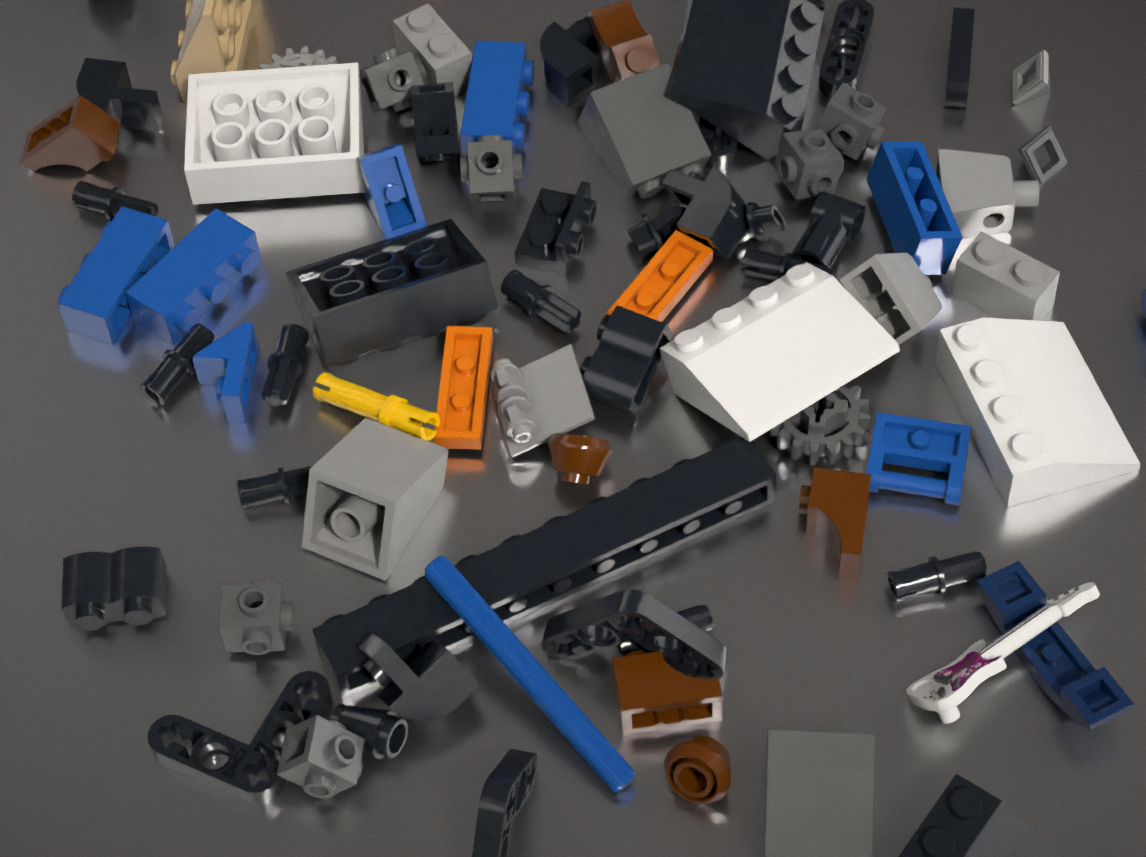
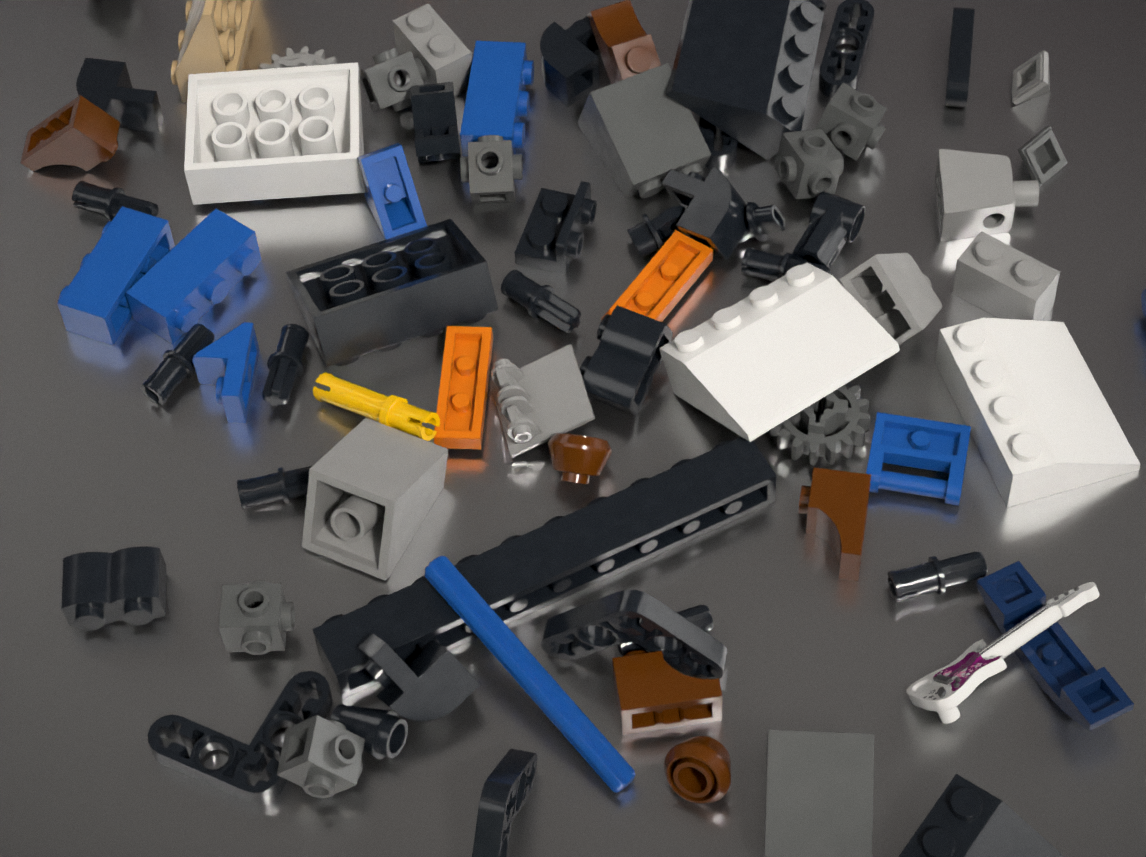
(914, 206): blue brick -> none

